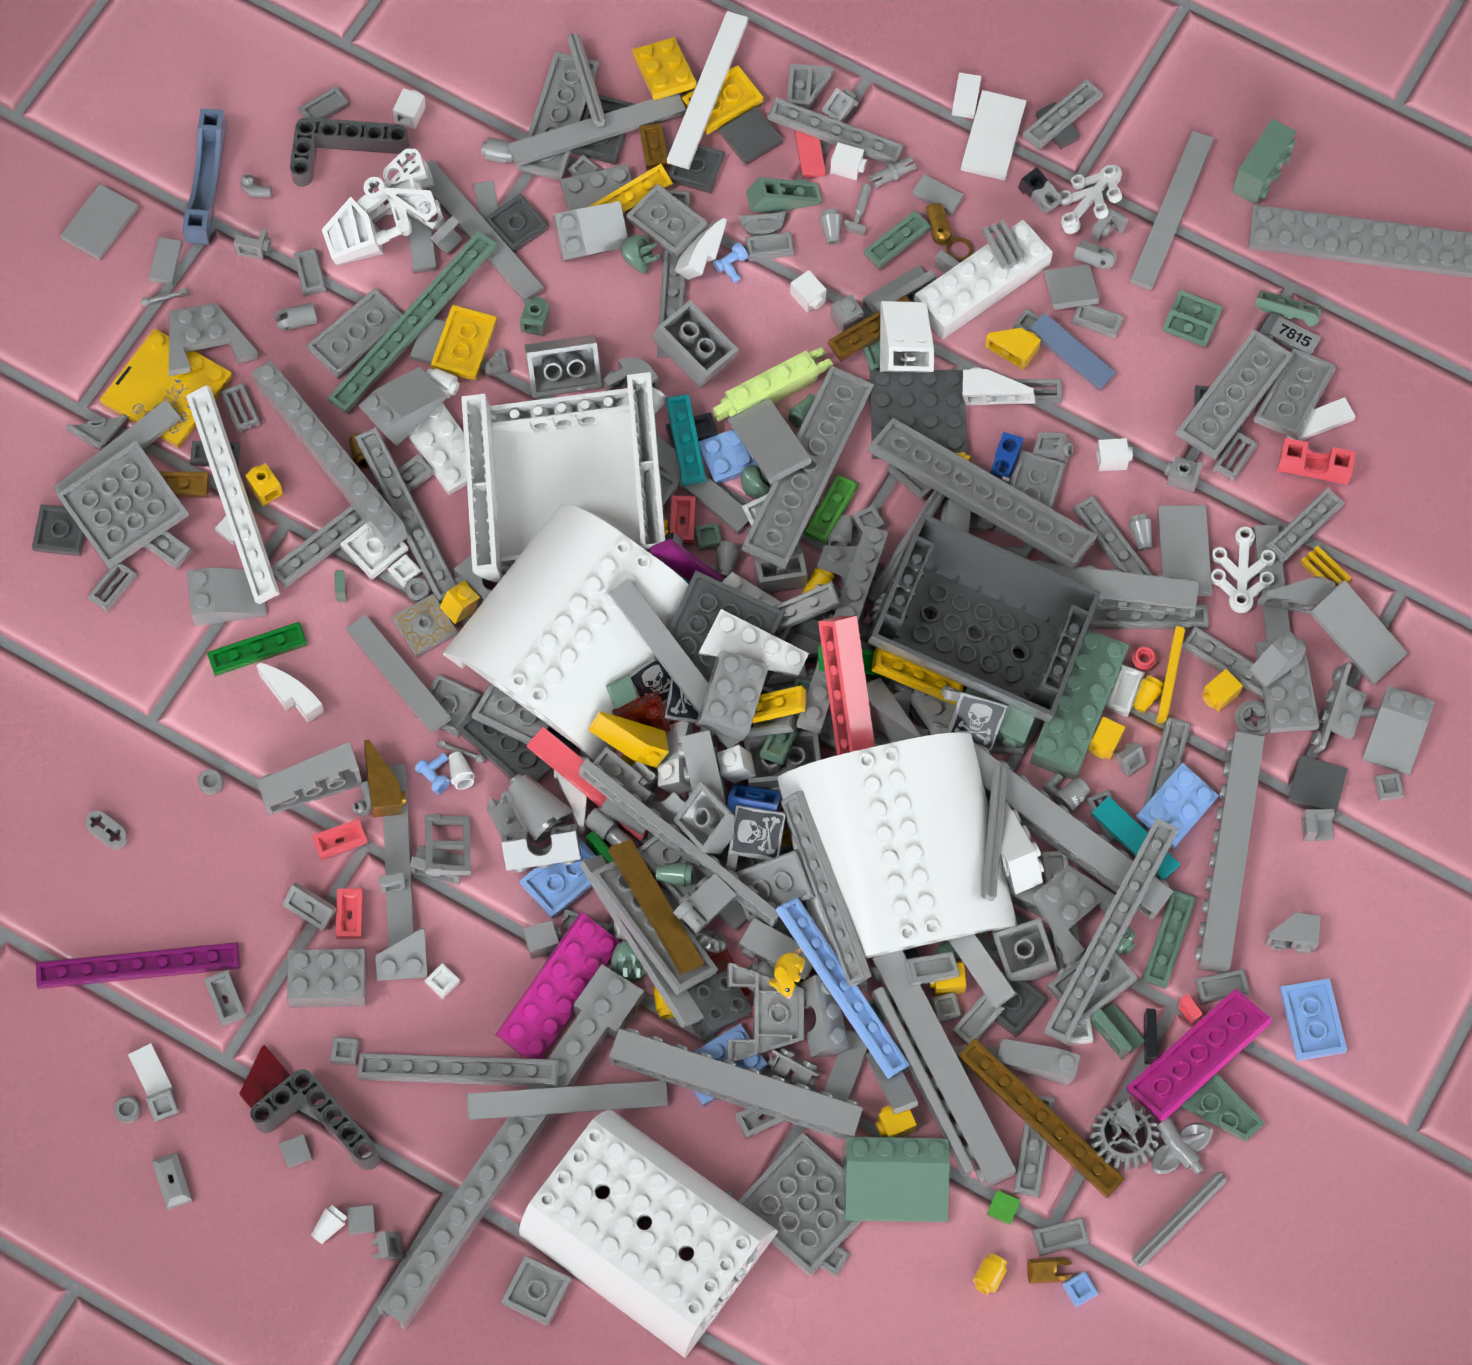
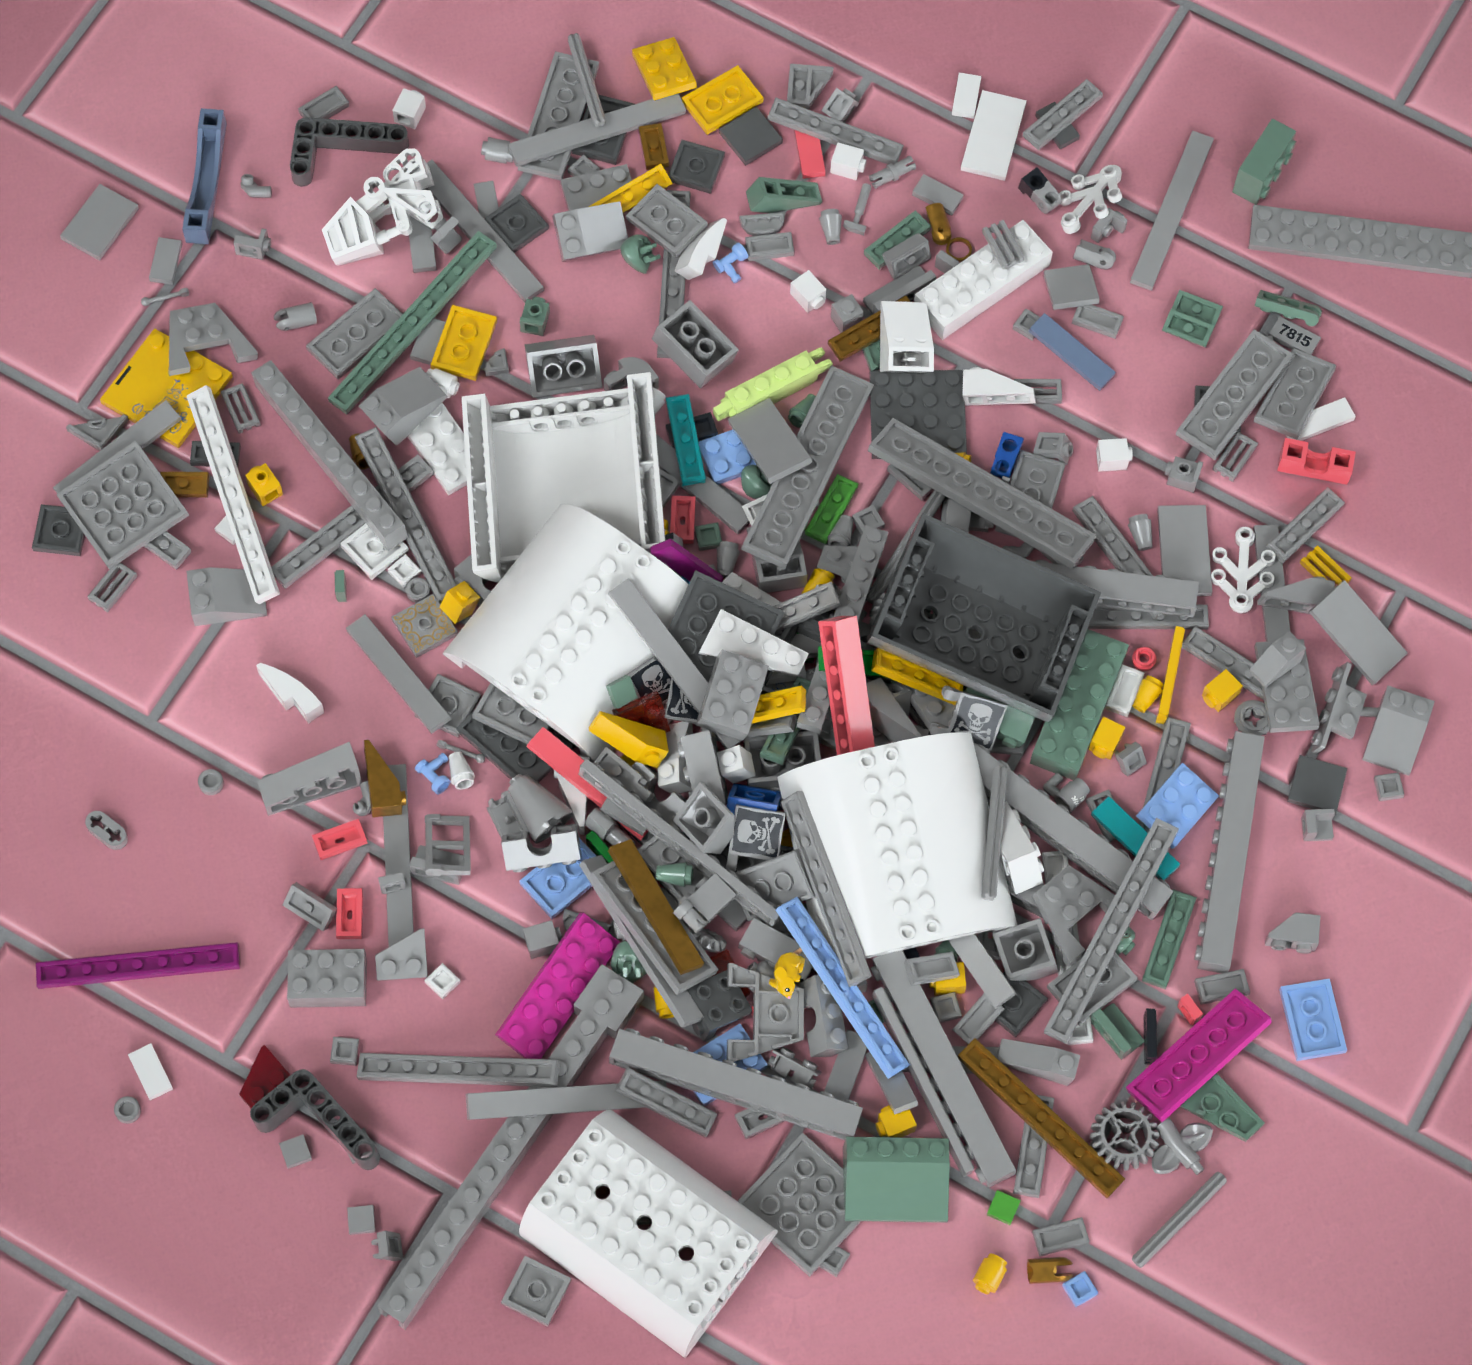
(162, 1104): light grey tile -> none
(177, 1193): light grey piece -> none
(220, 987): light grey piece -> none
(257, 648): green tile -> none
(309, 272): light grey tile -> none
(328, 1224): white cone -> none
(666, 1102): none -> light grey tile
(707, 90): white tile -> none
(907, 255): none -> light grey slope
(1014, 345): yellow slope -> none
(1126, 1118): light grey slope -> none

